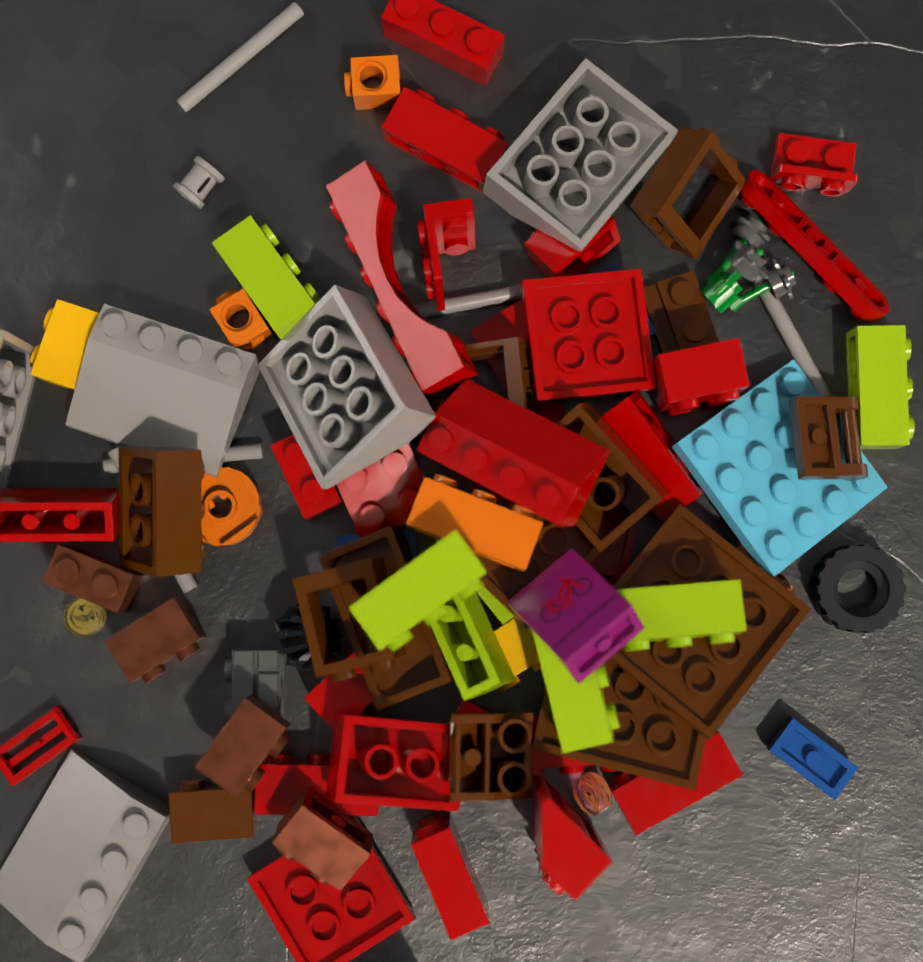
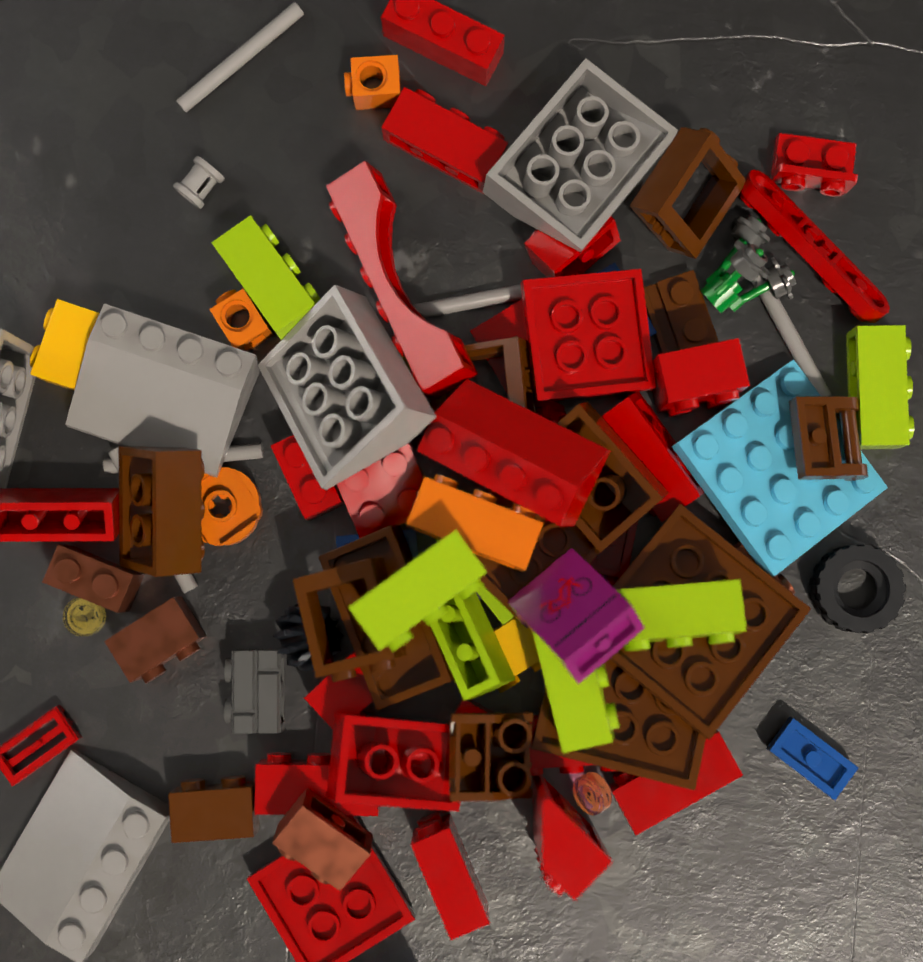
(243, 746): copper brick -> none
(448, 230): red bracket -> none

